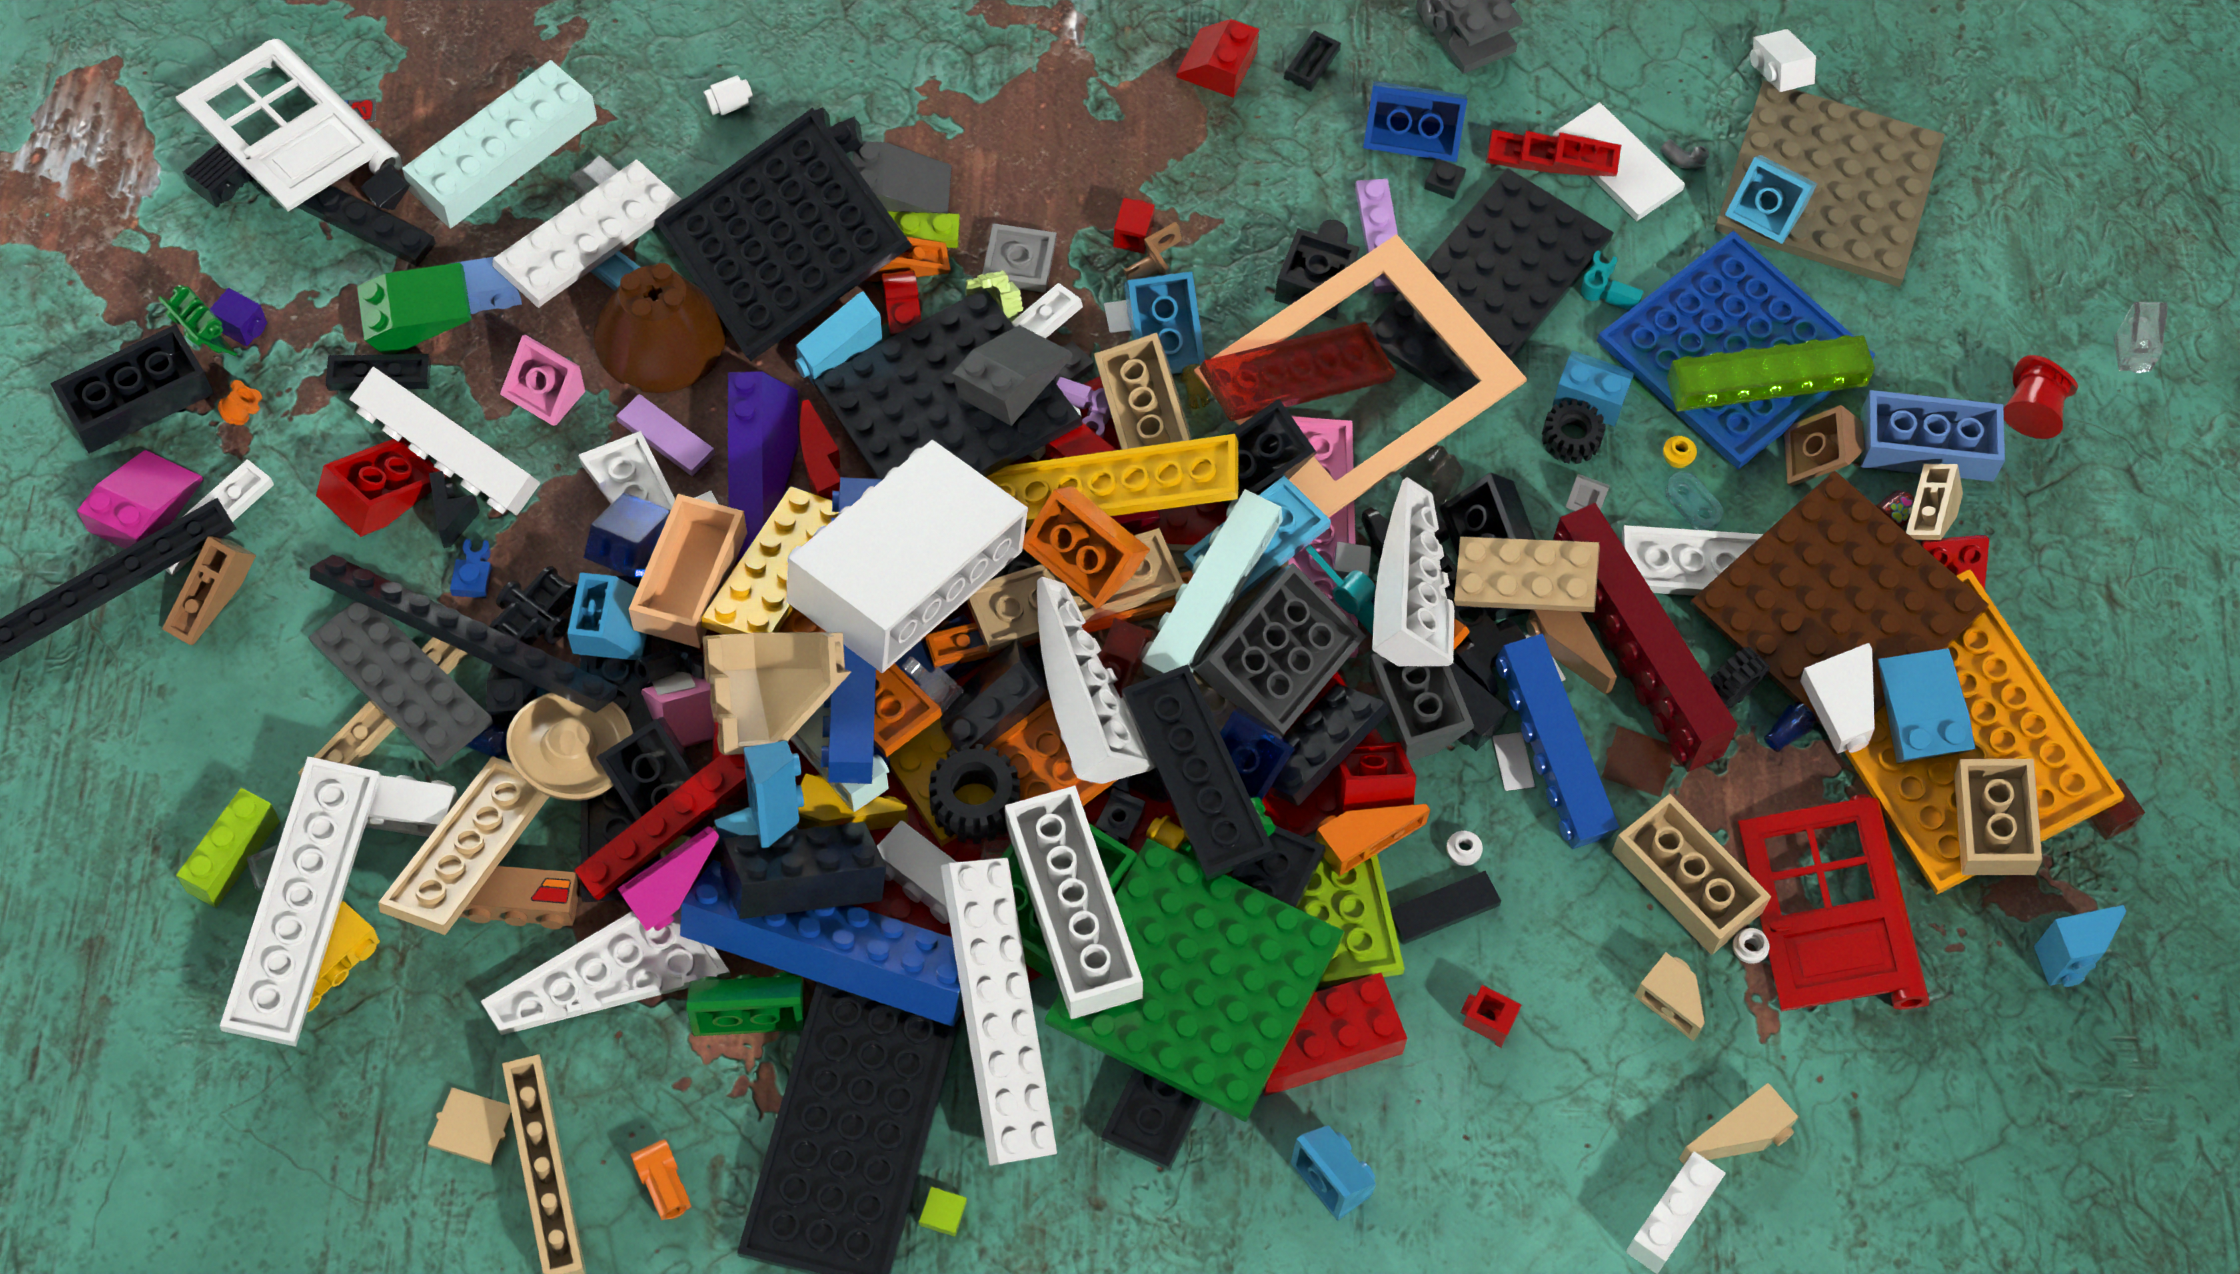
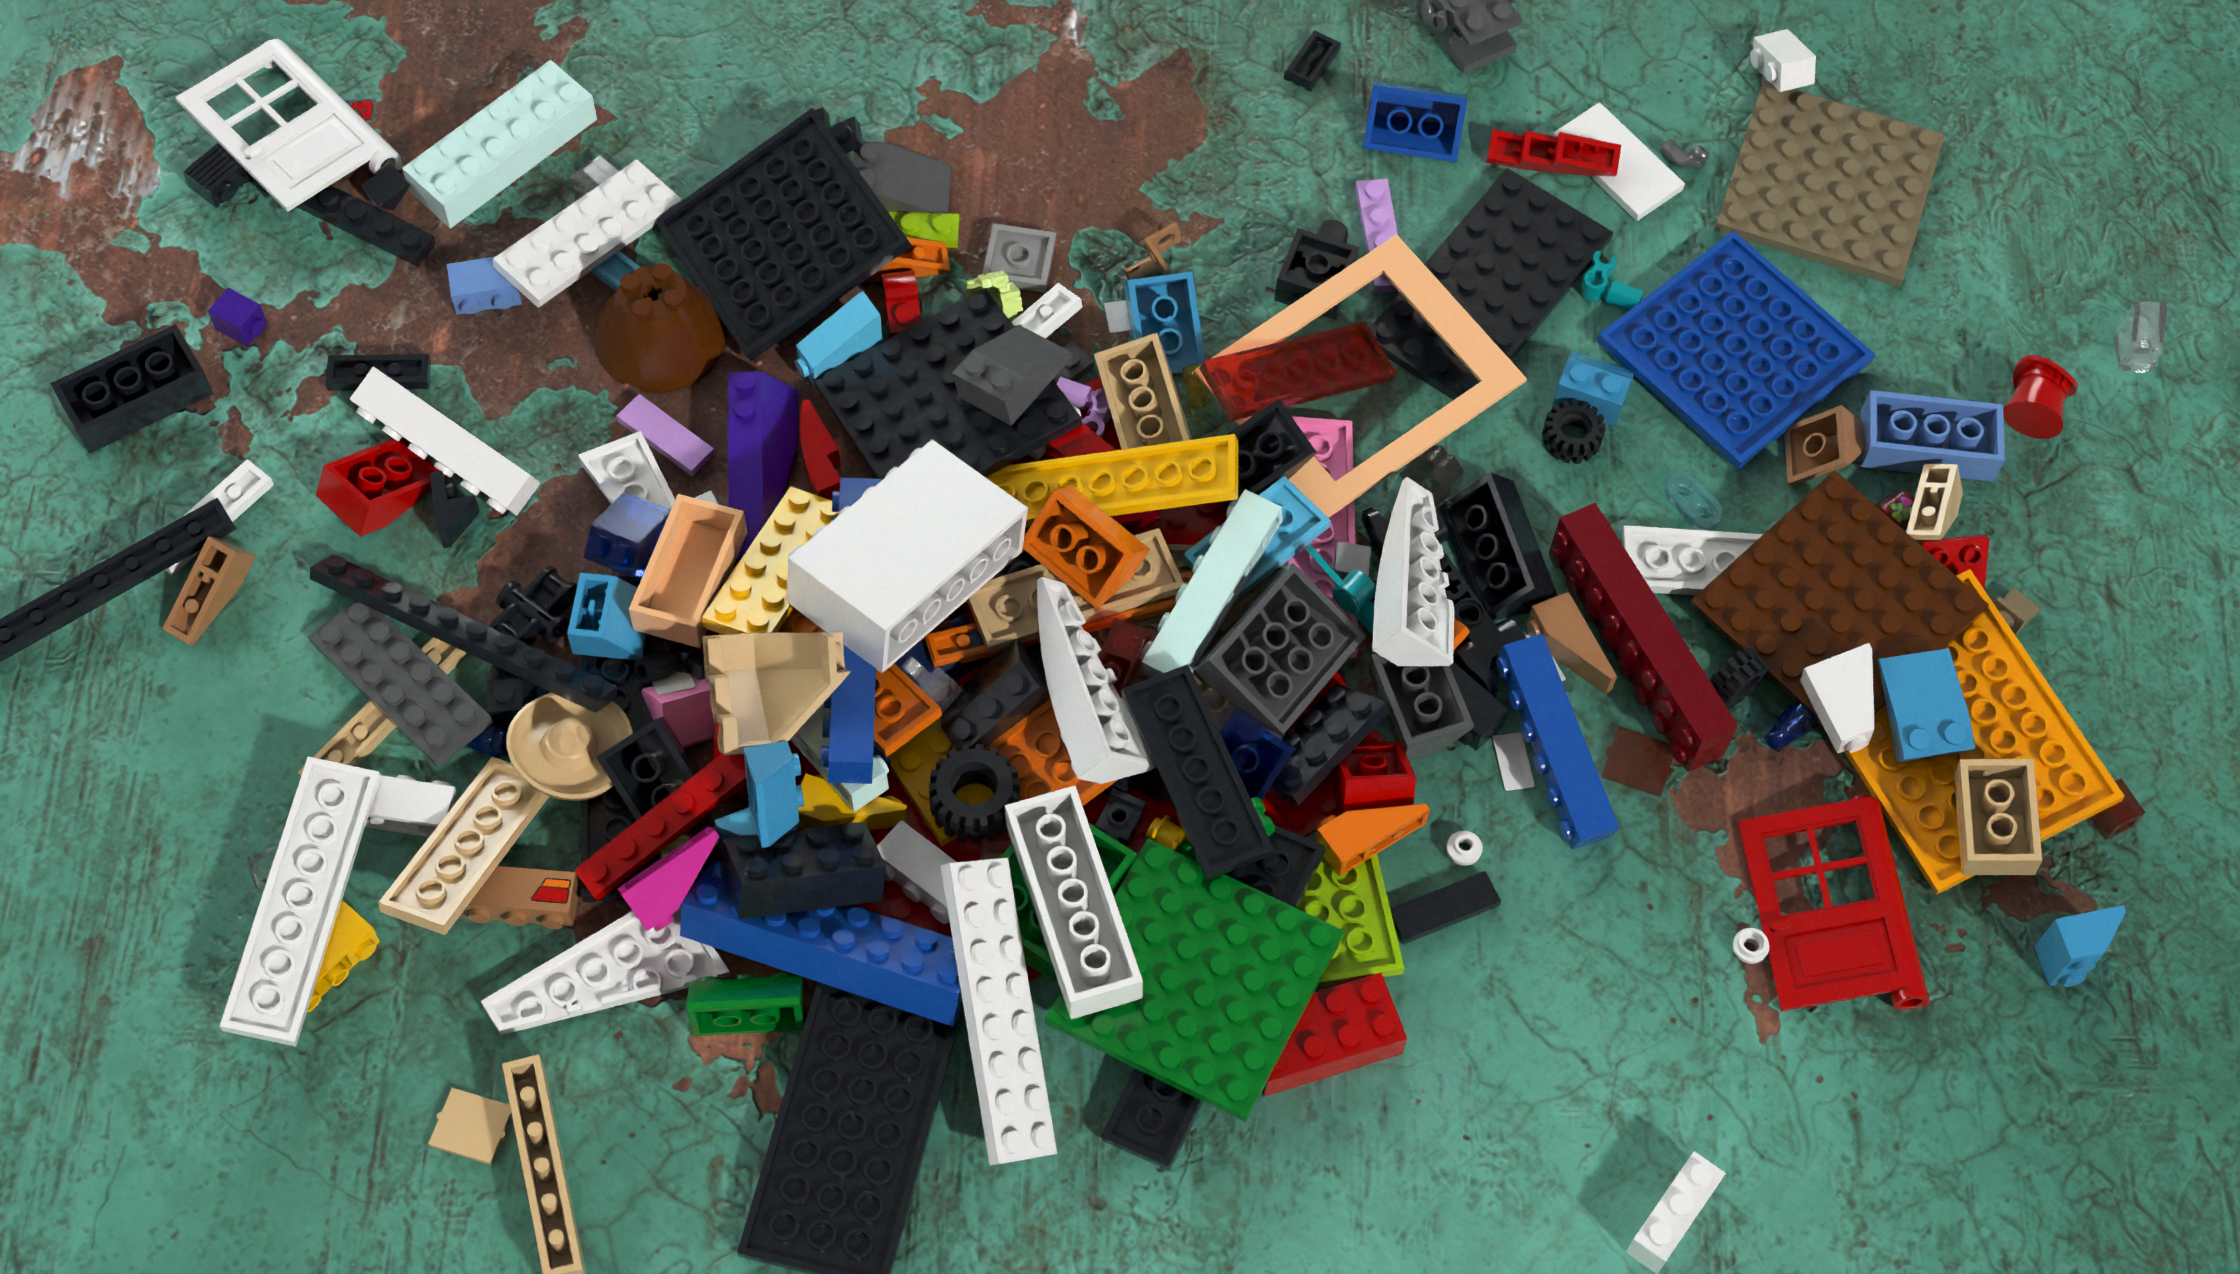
(138, 499): dark pink slope -> none
(200, 323): green hinge -> none
(225, 848): lime brick -> none
(239, 403): orange brick -> none
(412, 306): green slope -> none
(472, 575): blue plate -> none
(542, 381): bright pink slope -> none
(658, 1172): orange piece -> none
(728, 95): white brick -> none
(943, 1211): lime tile -> none
(1133, 225): red brick -> none
(1220, 56): red slope -> none
(1332, 1170): dark azure slope -> none
(1445, 178): black plate -> none
(1499, 1007): red brick -> none
(1527, 574): tan plate -> none
(1586, 492): light grey plate -> none
(1673, 995): tan slope -> none
(1676, 458): yellow plate -> none
(1690, 874): tan brick -> none
(1747, 1128): tan slope -> none
(1770, 198): medium azure slope -> none
(1770, 372): clear neon green brick -> none
(2016, 610): none -> dark tan bracket

